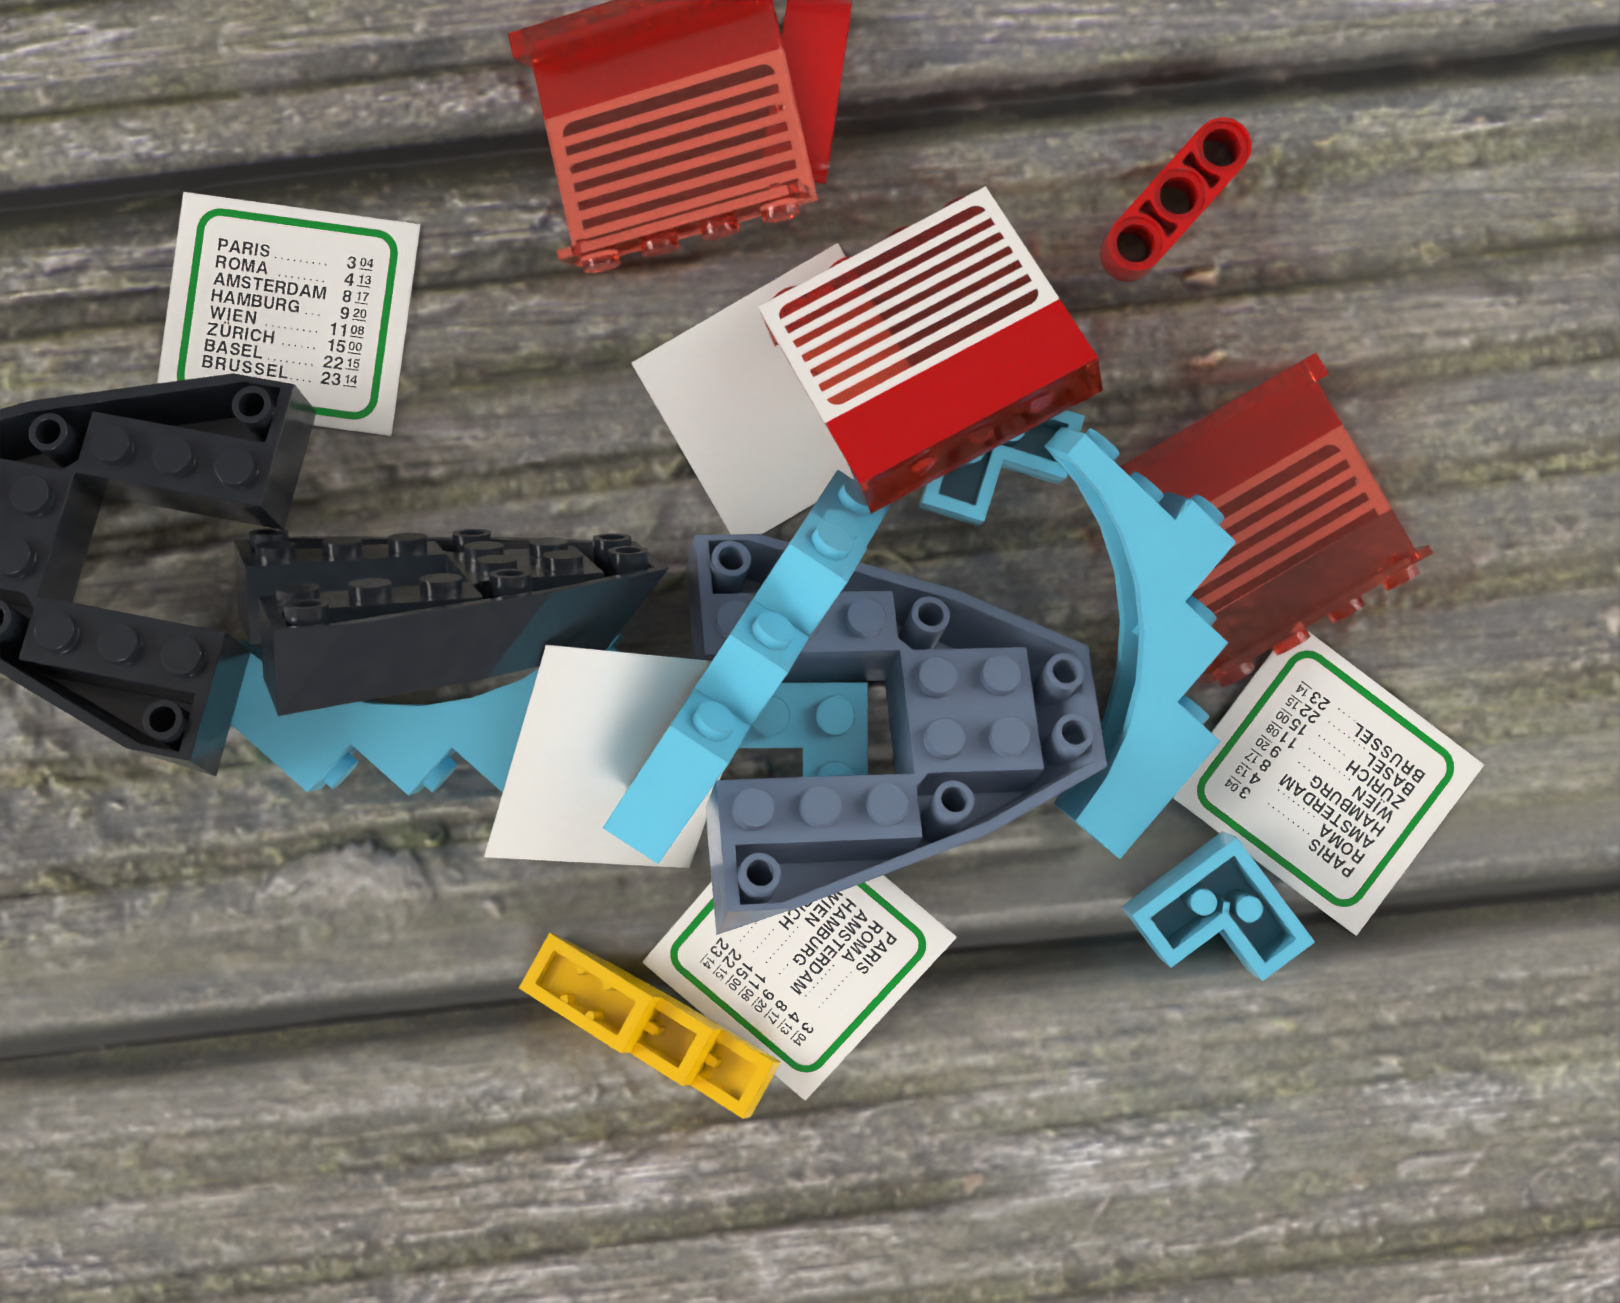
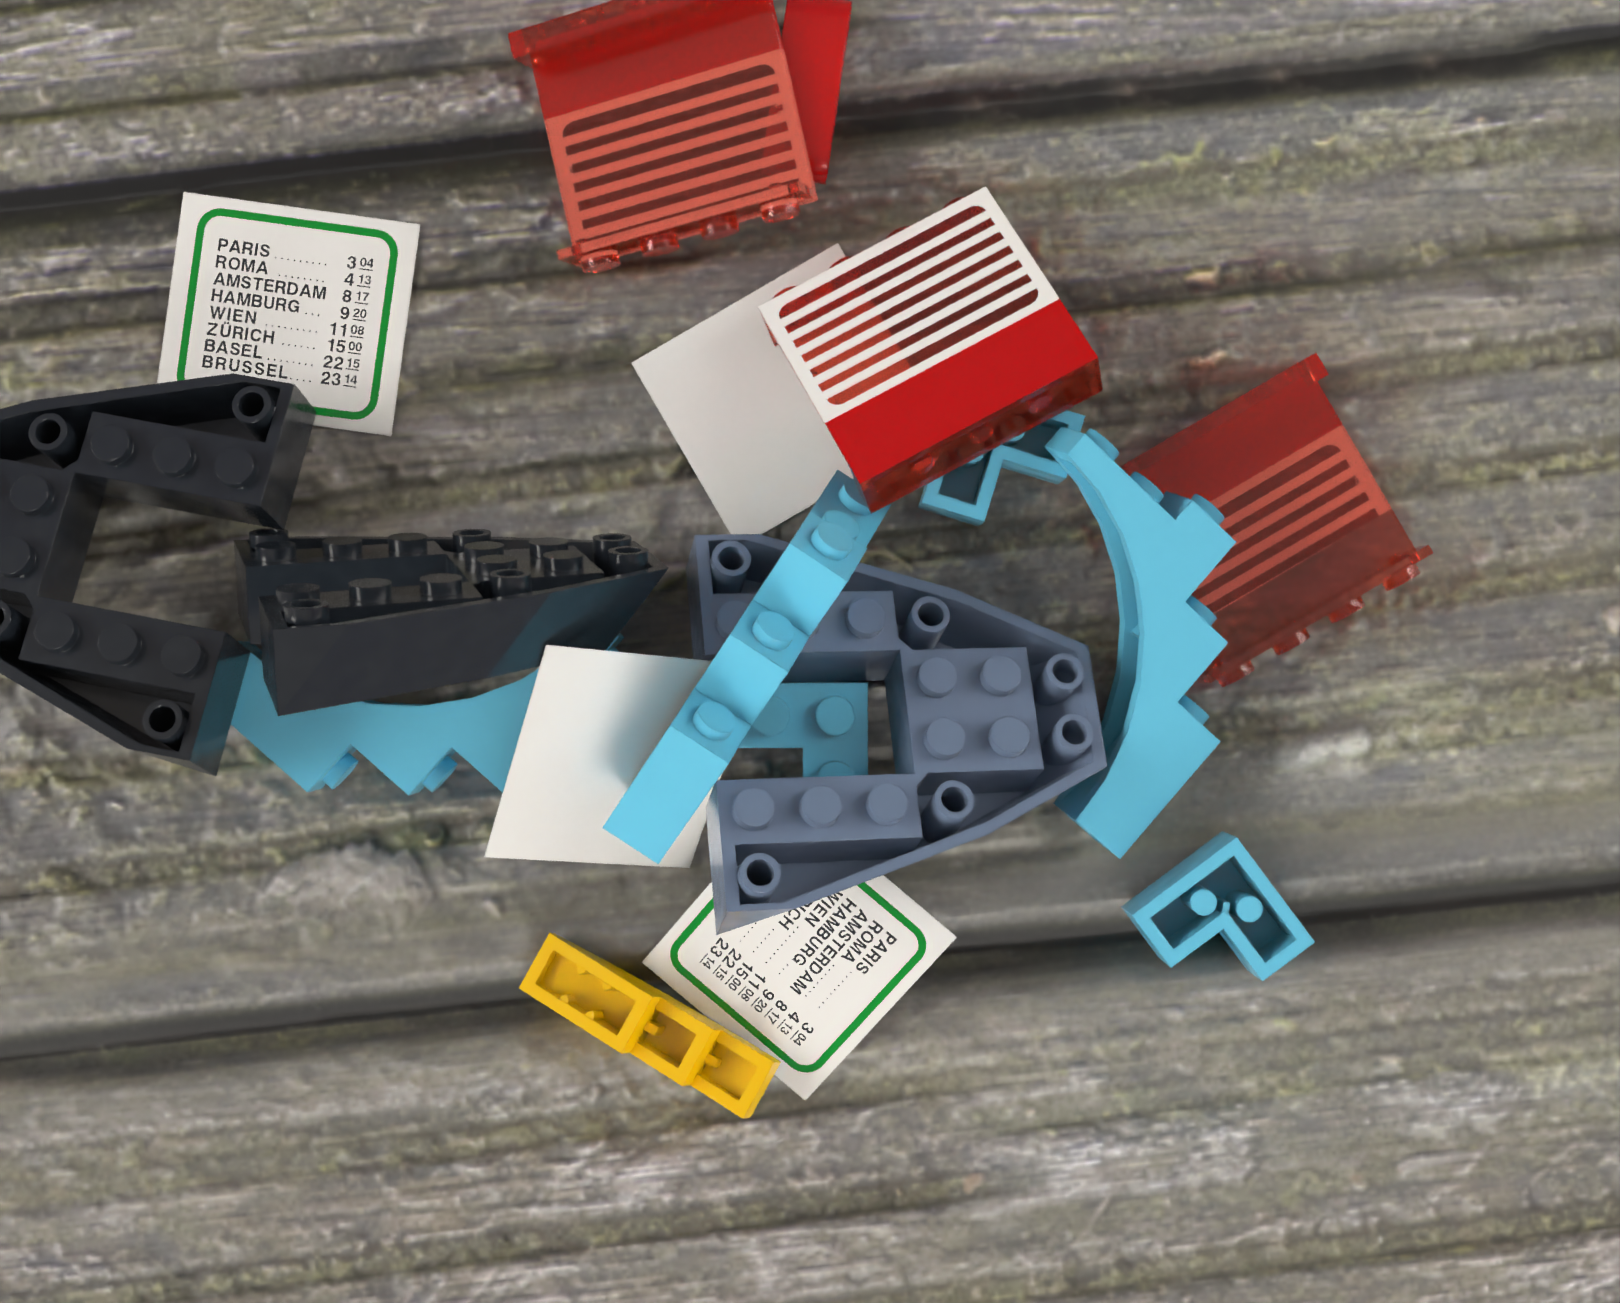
(1190, 174): red beam -> none
(1328, 780): white sticker -> none

